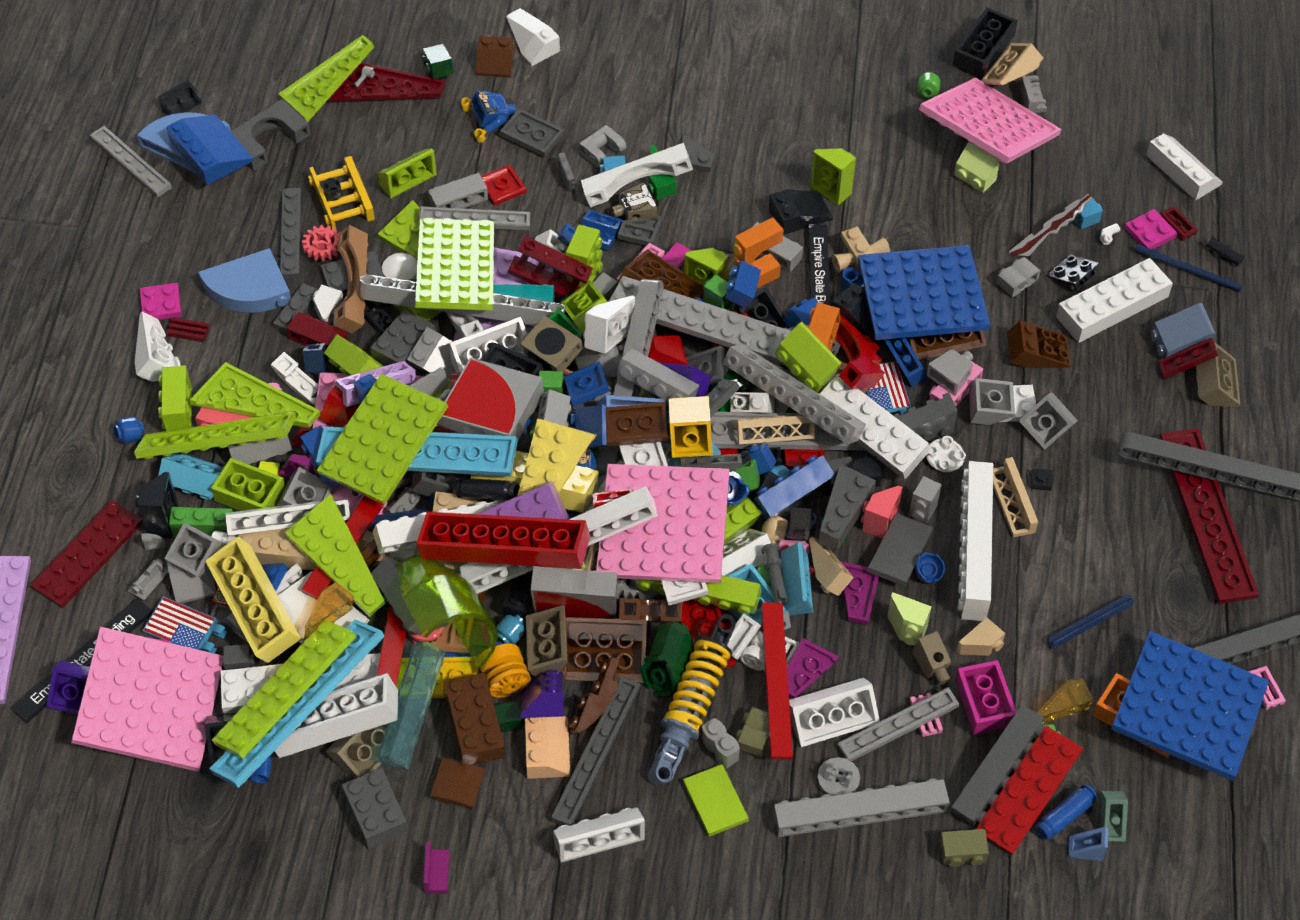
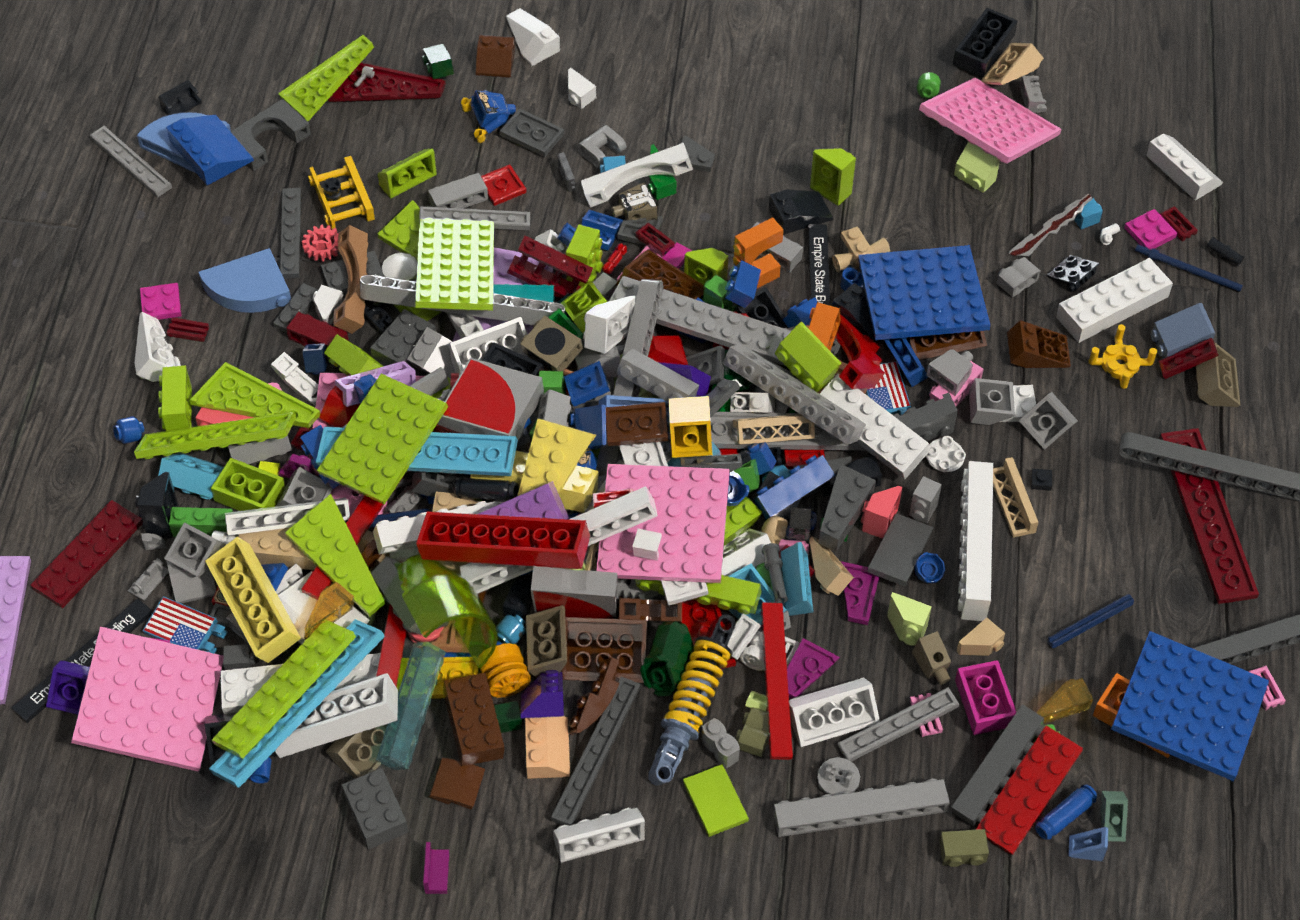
(580, 89): none -> white slope
(614, 258): none -> red axle
(646, 544): none -> white panel
(652, 240): none -> dark red tile
(757, 701): none -> yellowish green plate
(1119, 351): none -> yellow plate

